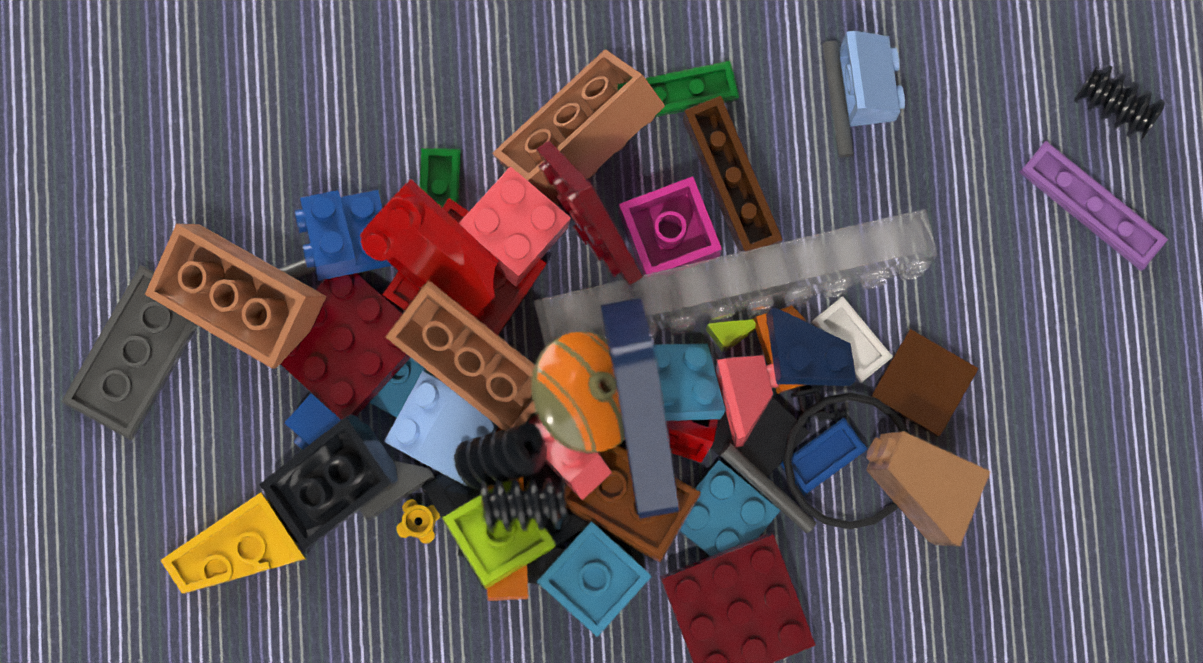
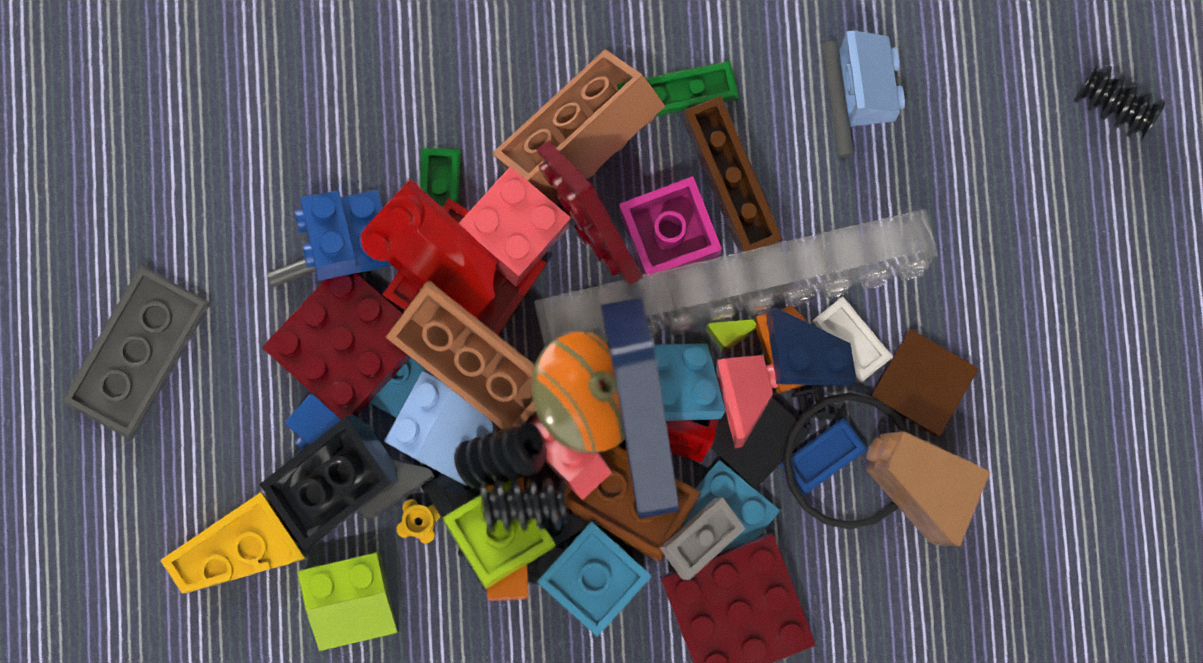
(234, 294): nougat slope -> none
(348, 601): none -> lime slope
(702, 538): none -> light grey plate
(768, 488): dark grey bar -> none
(1093, 206): medium lavender tile -> none

